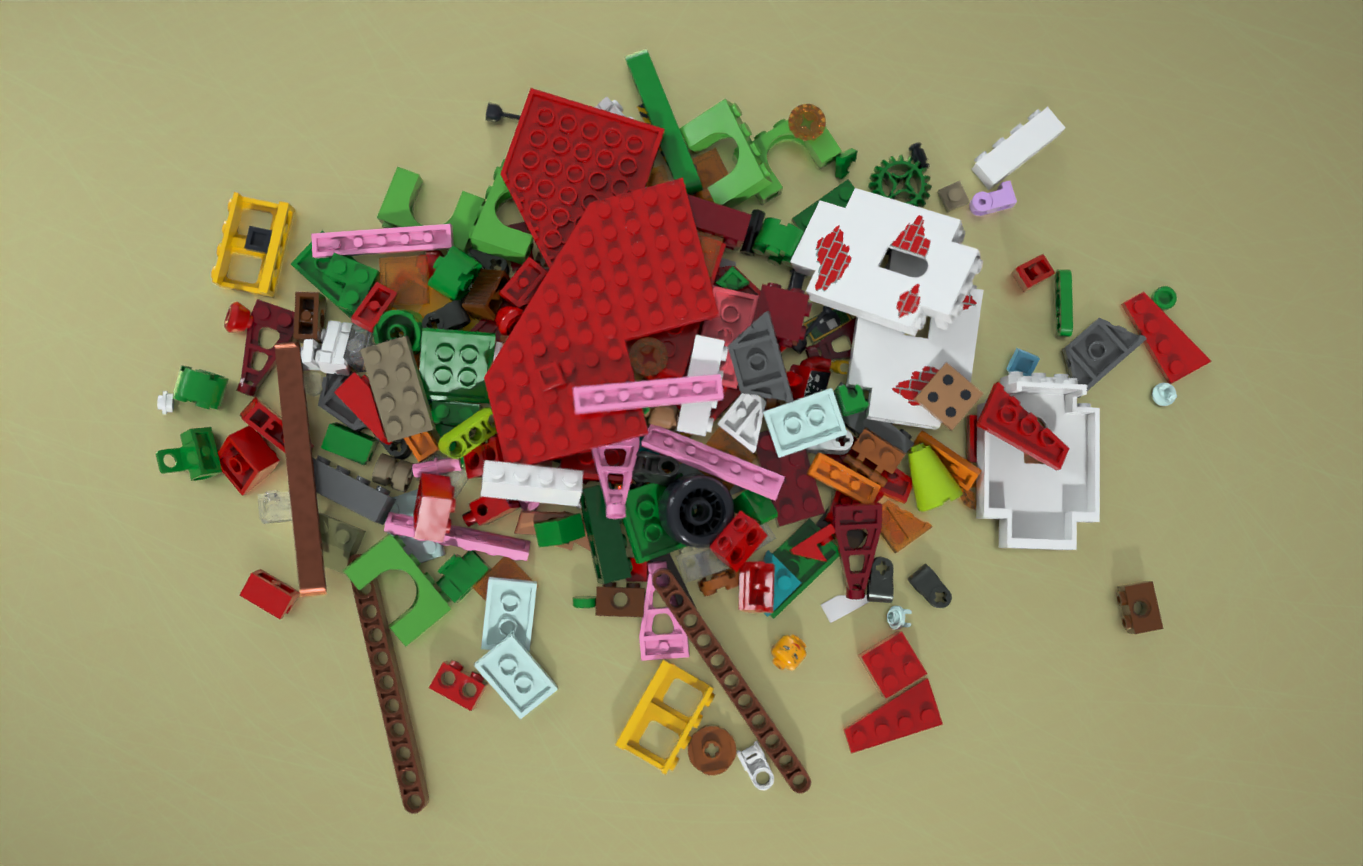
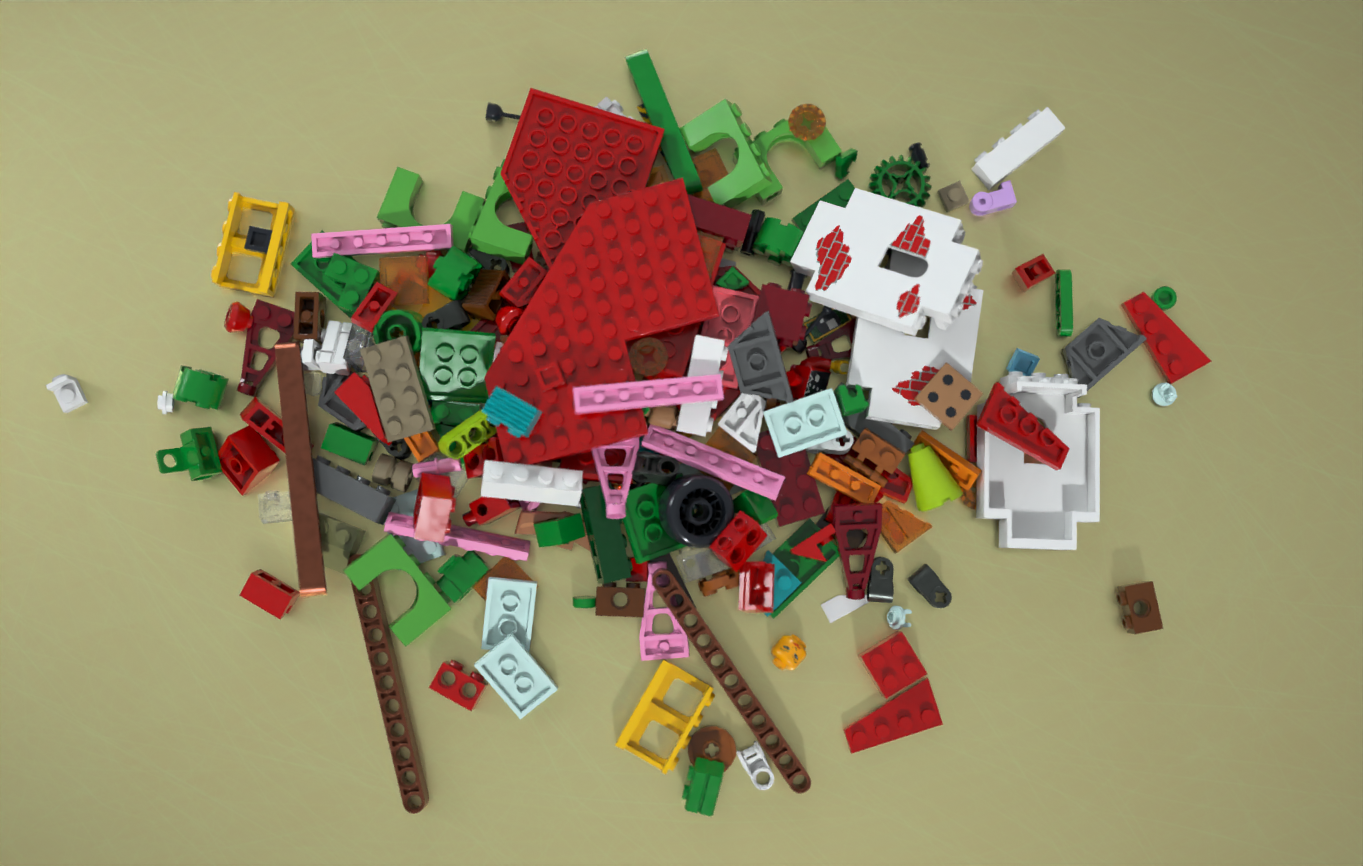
(68, 392): none -> white bracket
(512, 412): none -> teal brick
(704, 786): none -> green brick

